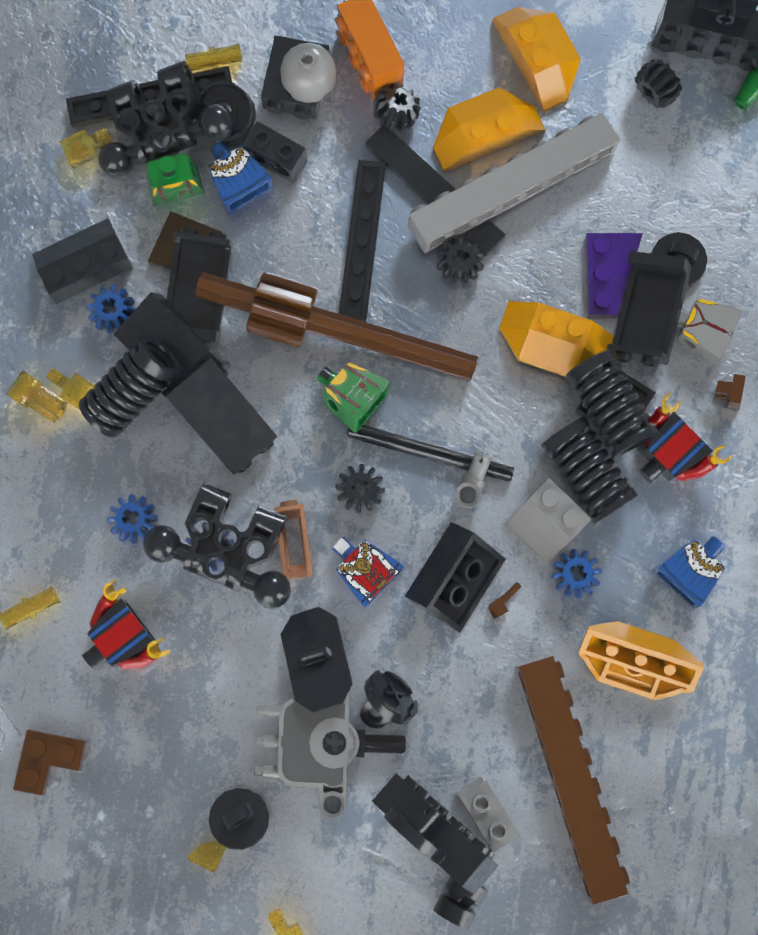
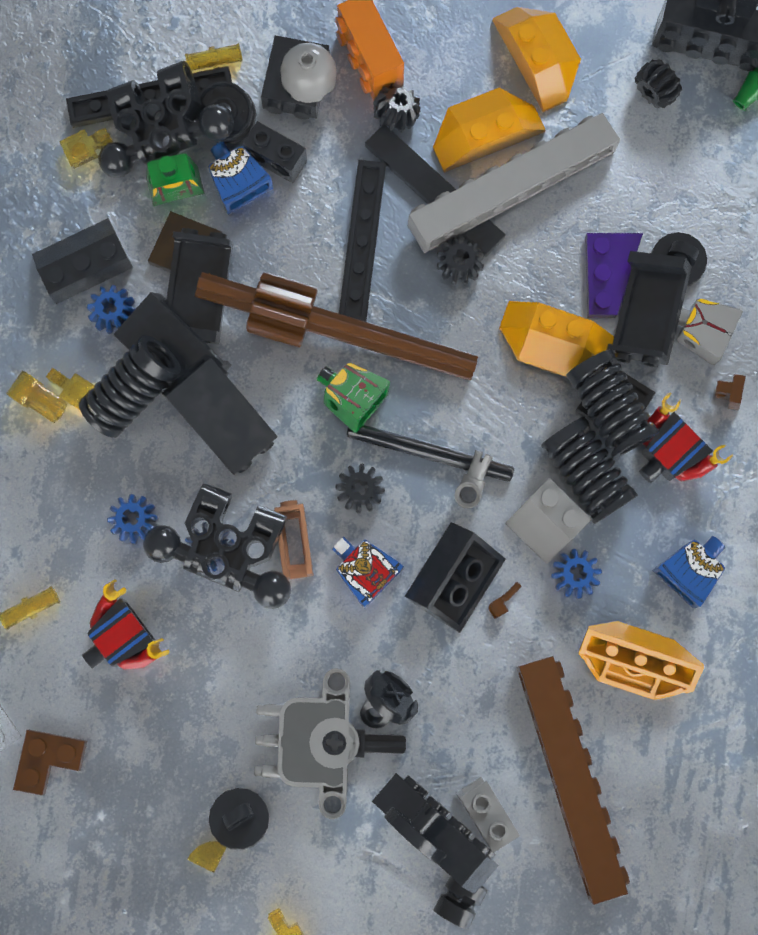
(316, 659): black shield -> none

